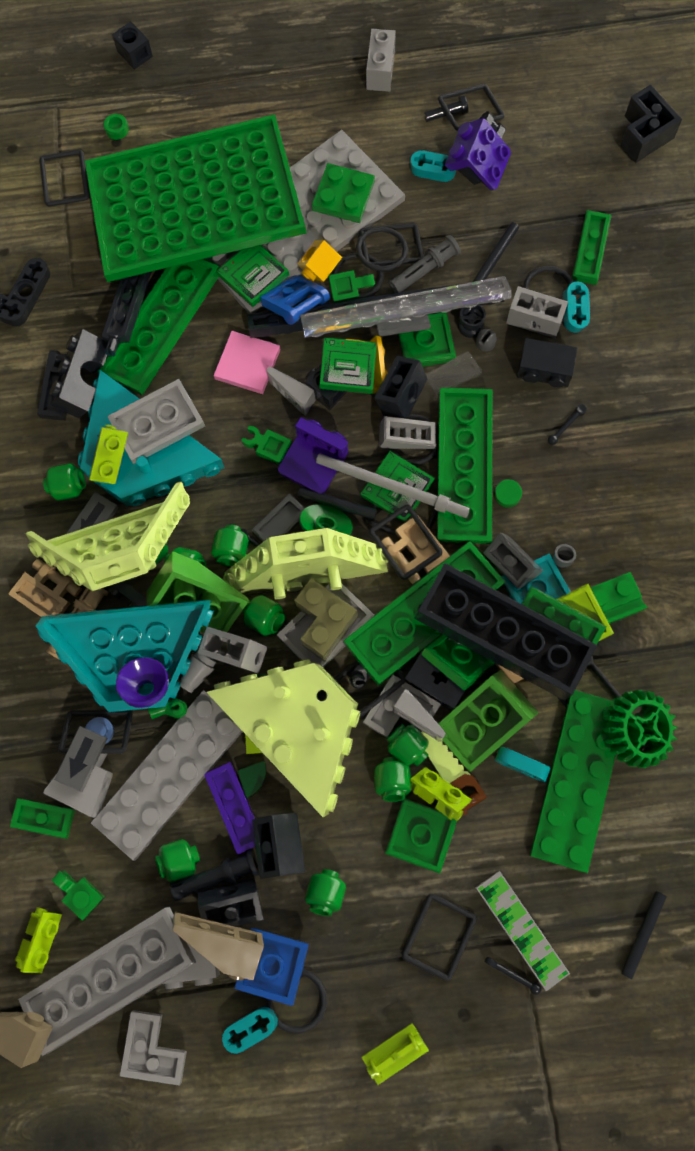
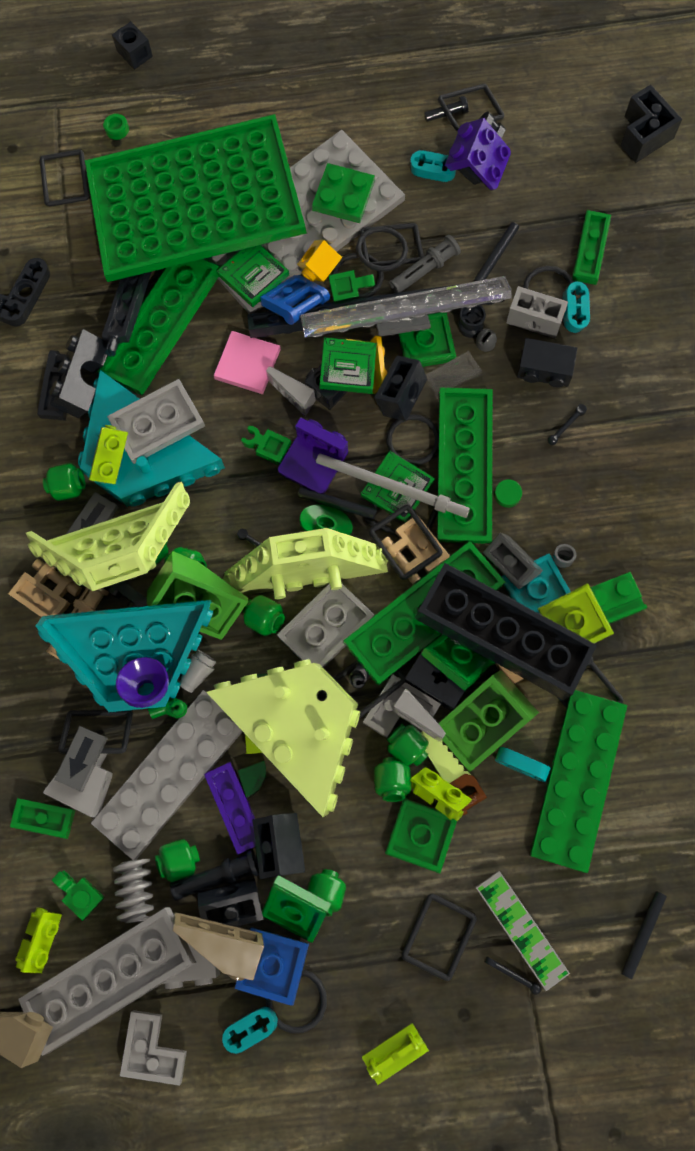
(102, 727): medium blue plate -> none
(133, 891): none -> light grey piece
(229, 545): green head -> none
(241, 652): light grey torso -> none
(280, 519): dark grey tile -> none
(295, 909): none -> green tile
(330, 616): olive brick -> none
(380, 60): light grey brick -> none
(406, 442): light grey slope -> none
(563, 615): green tile -> none
(650, 725): green gear -> none

